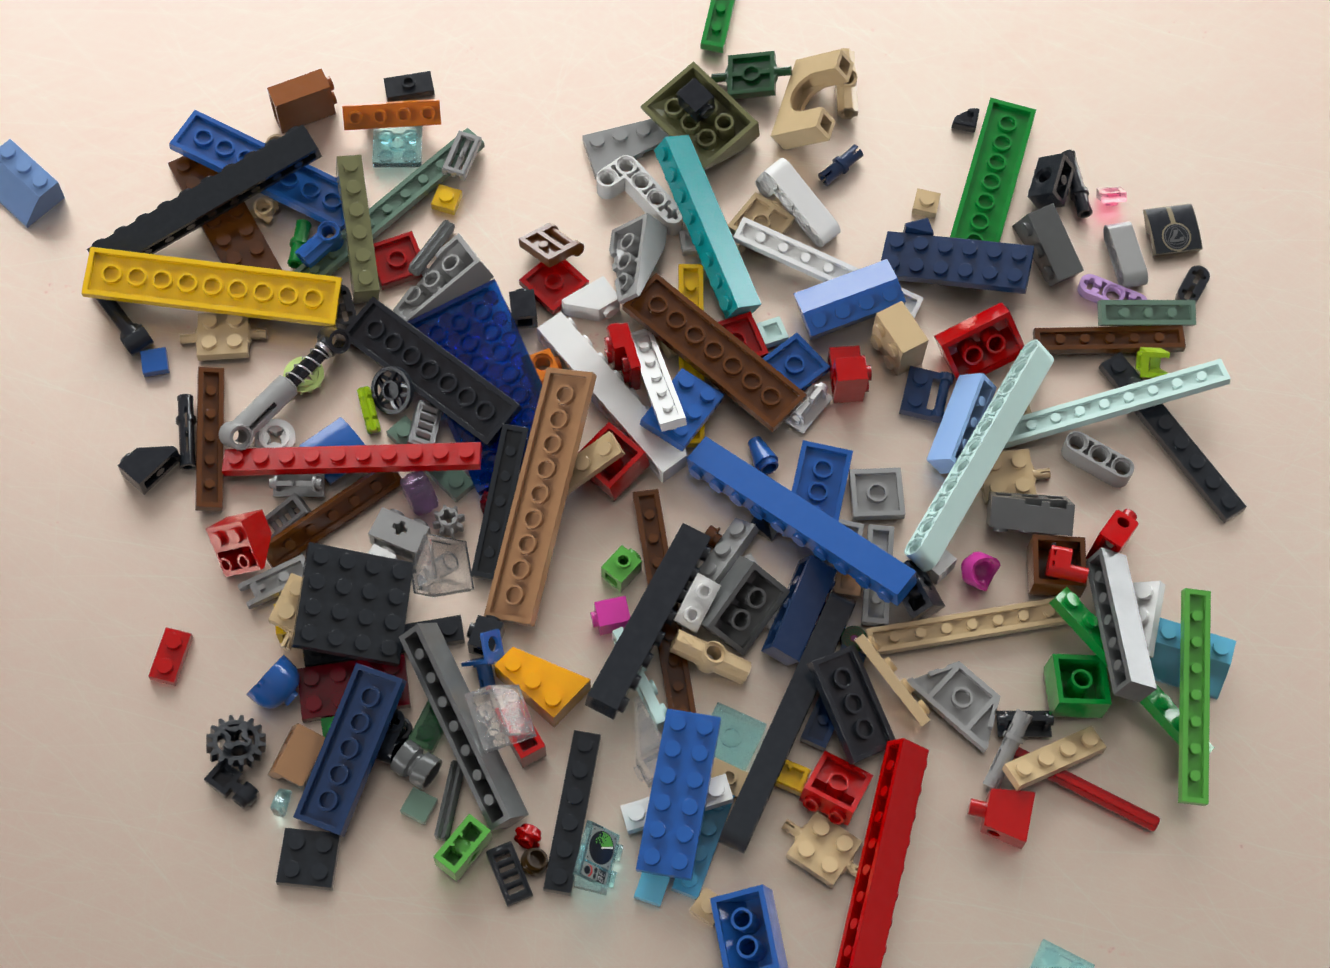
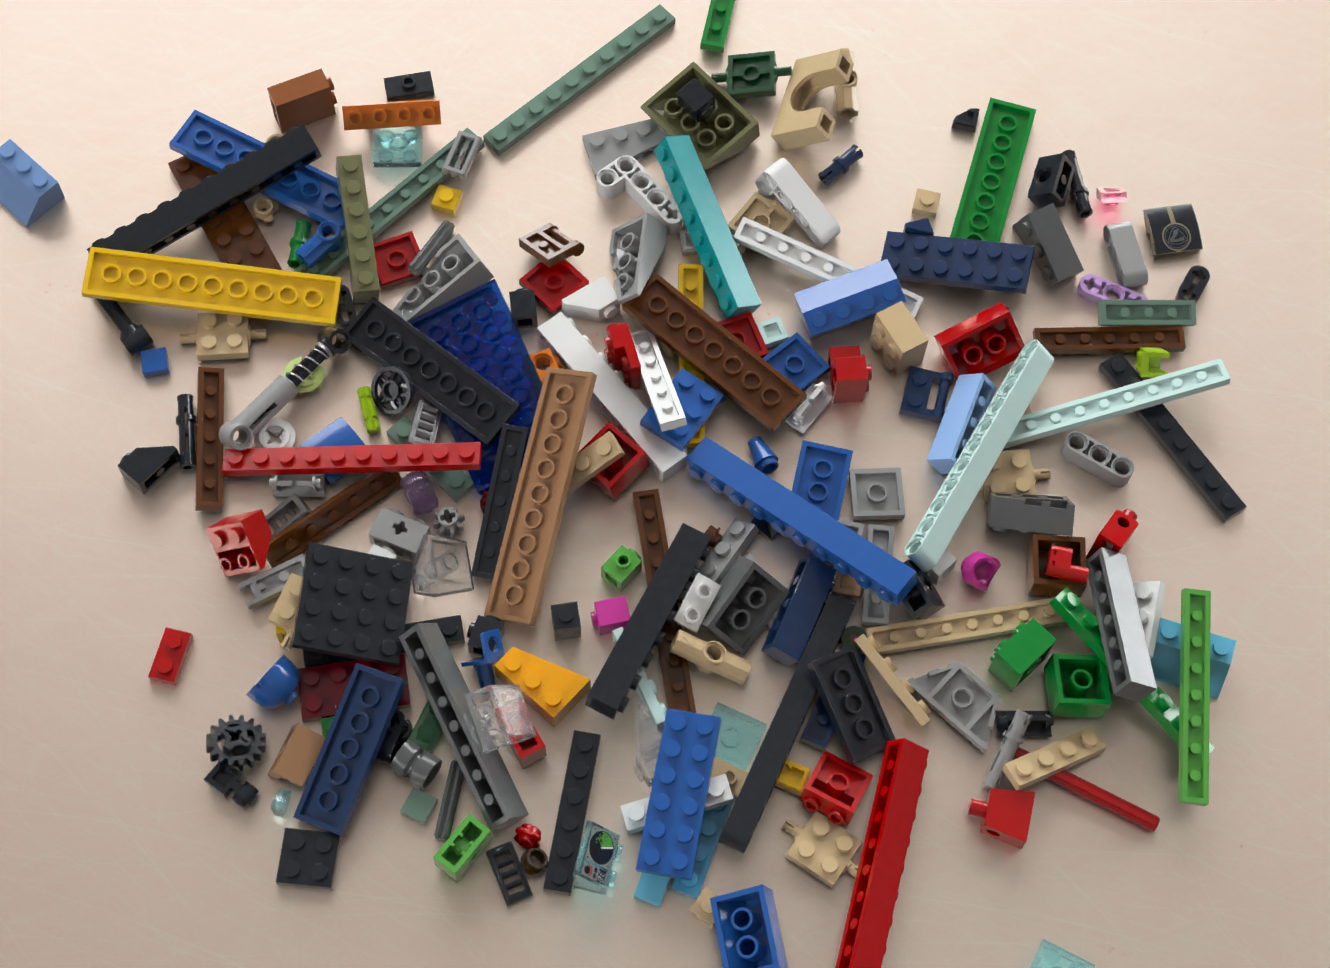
(566, 621): none -> black brick
(578, 79): none -> sand green plate
(1021, 654): none -> green brick

